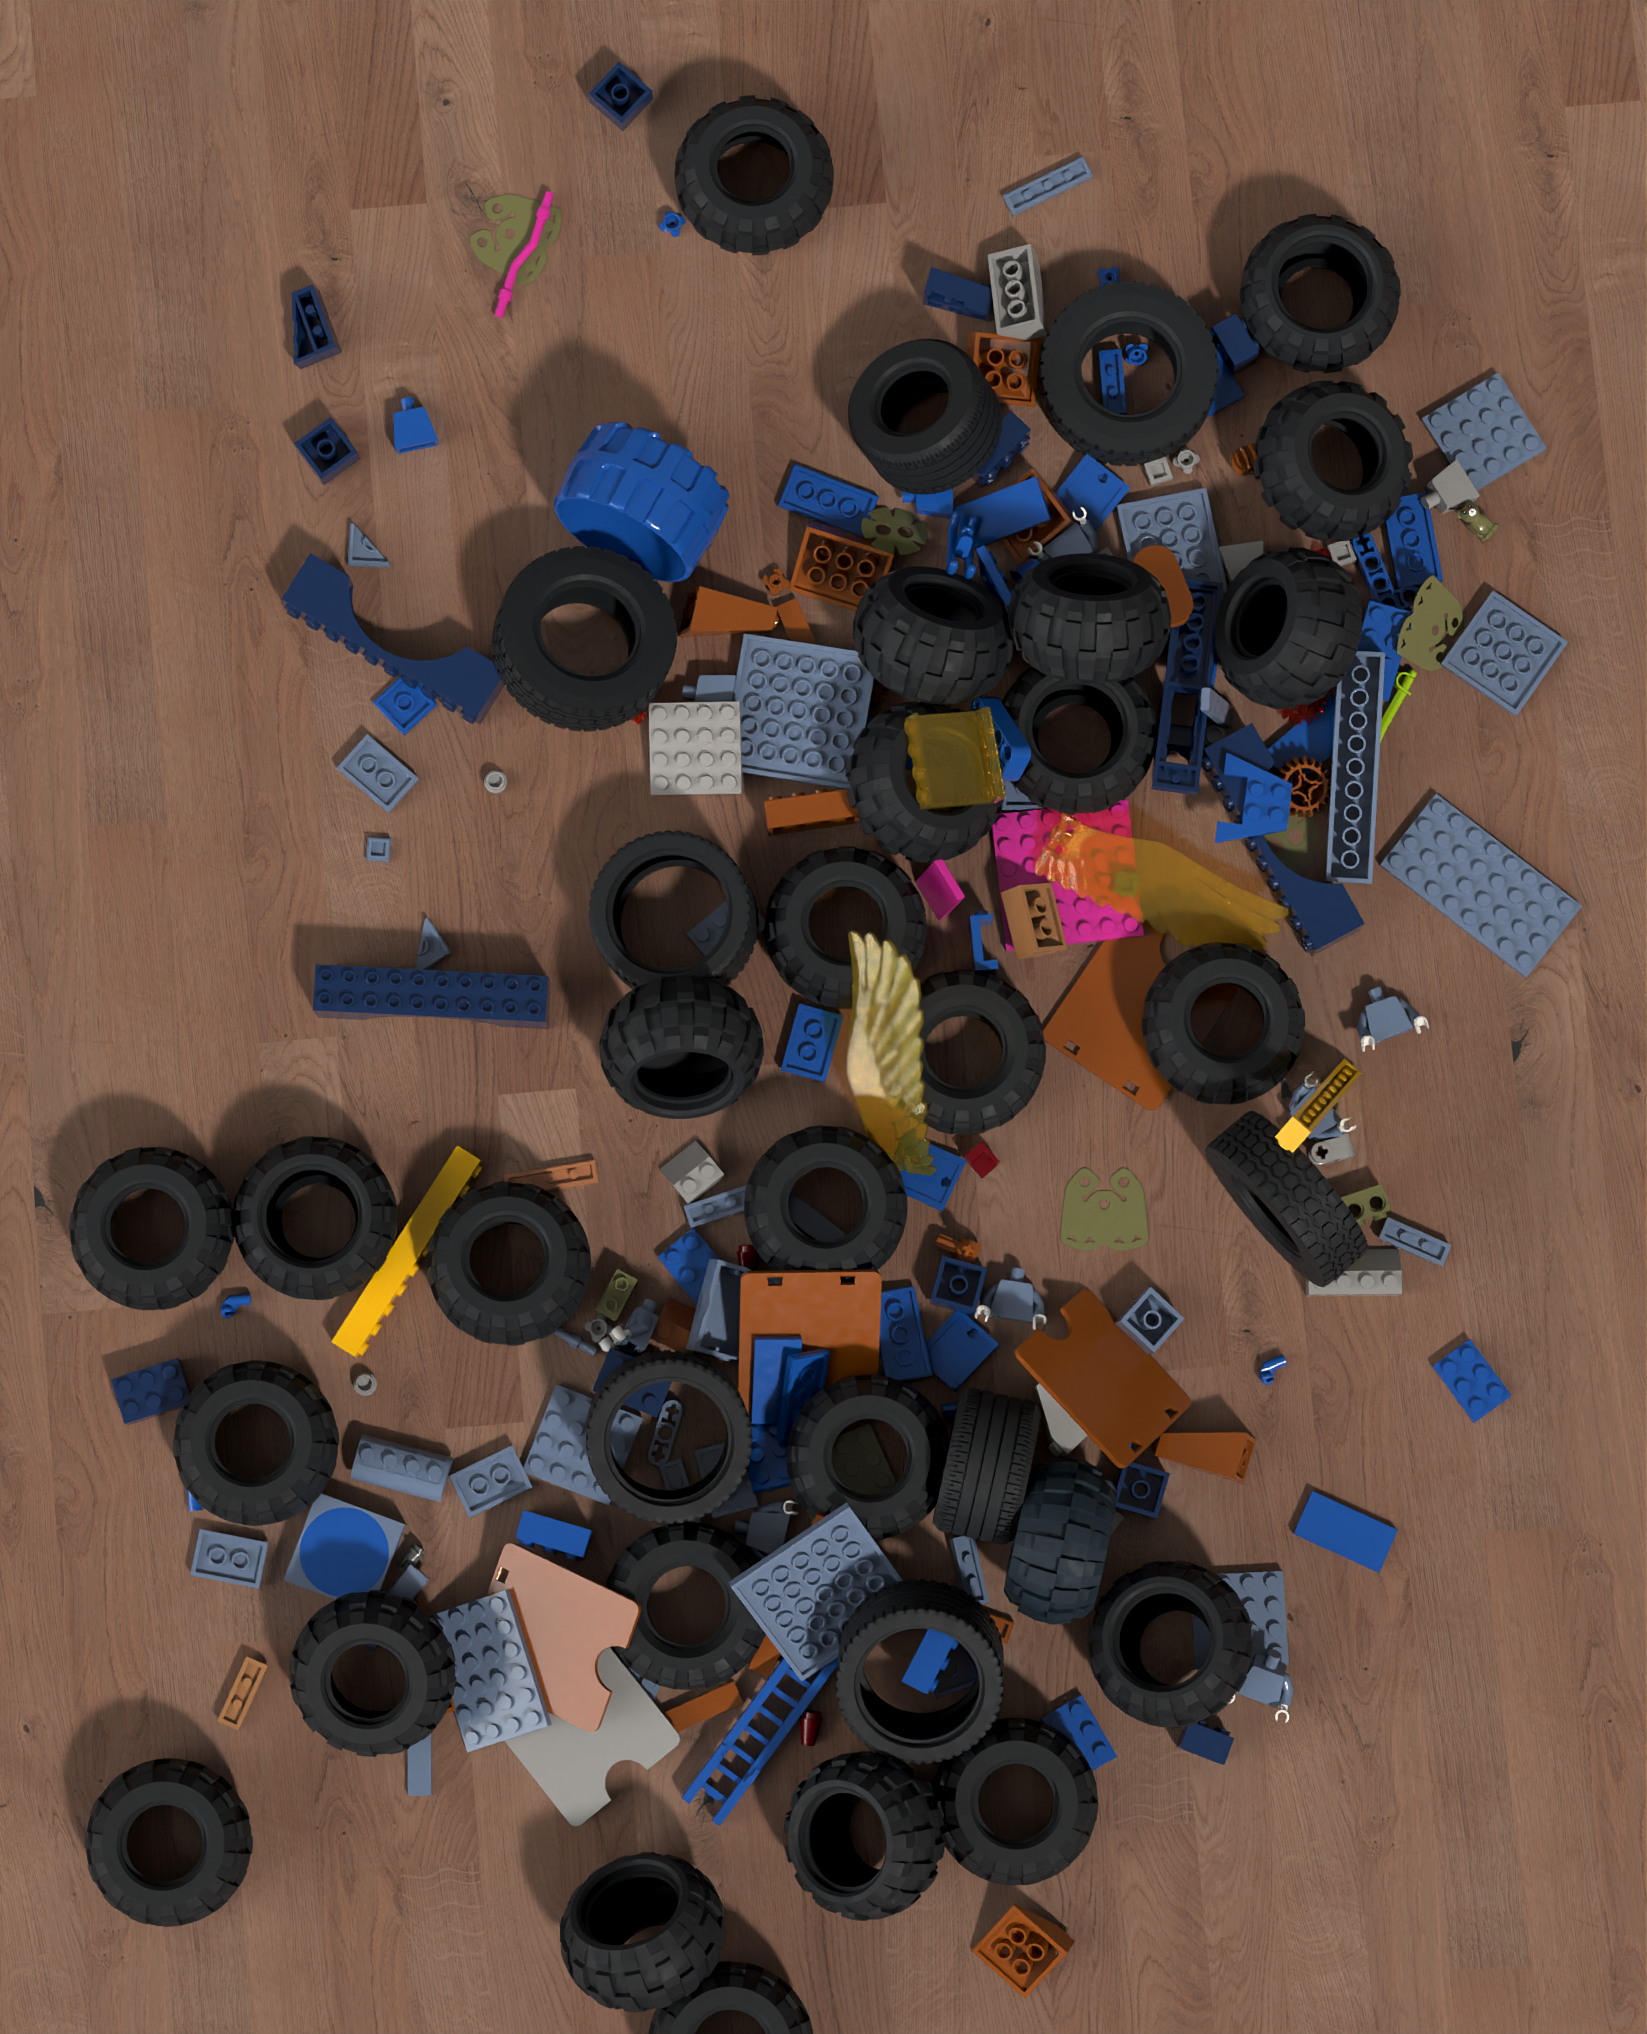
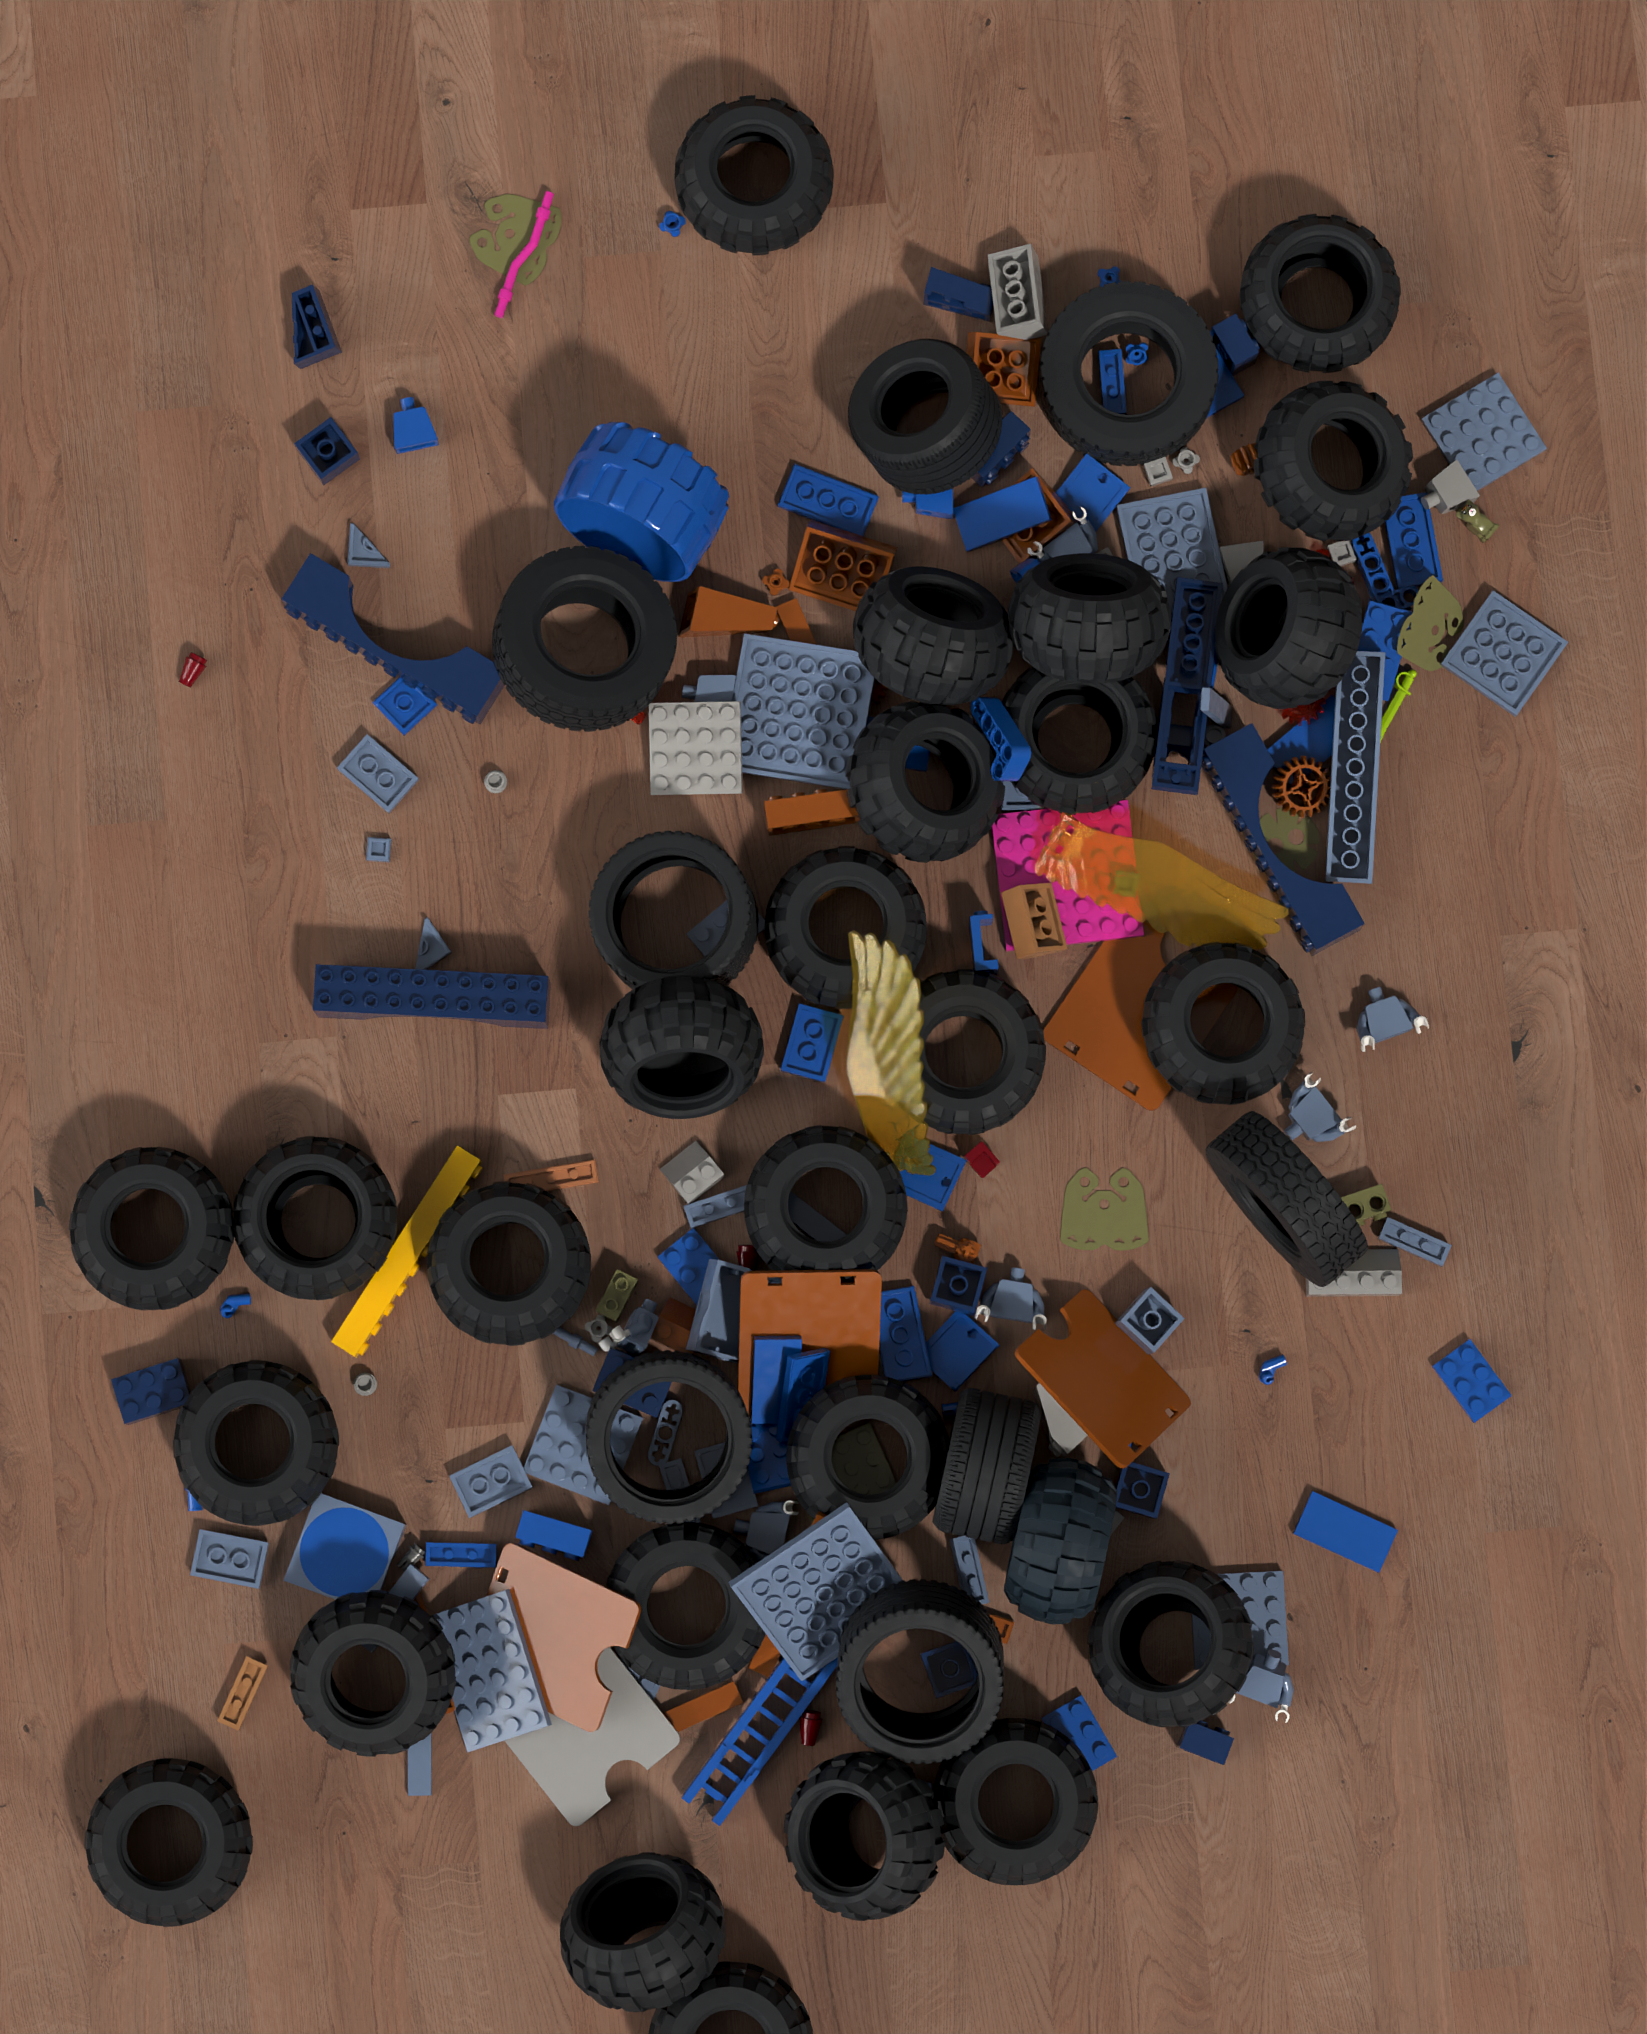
(192, 669): none -> dark red cone
(401, 1468): sand blue container -> none
(461, 1555): none -> blue plate
(620, 96): dark blue brick -> none
(900, 519): olive piece -> none
(928, 1660): blue brick -> none
(940, 889): dark pink tile -> none
(954, 759): clear yellow panel -> none
(961, 545): blue piece -> none
(993, 579): blue plate -> none
(1023, 1948): dark orange slope -> none
(1047, 186): sand blue tile -> none
(1165, 567): dark orange tile -> none
(1213, 1453): dark orange slope -> none
(1264, 804): blue wing -> none
(1317, 1106): yellow brick -> none
(1335, 1150): light grey piece -> none
(1480, 885): sand blue plate -> none

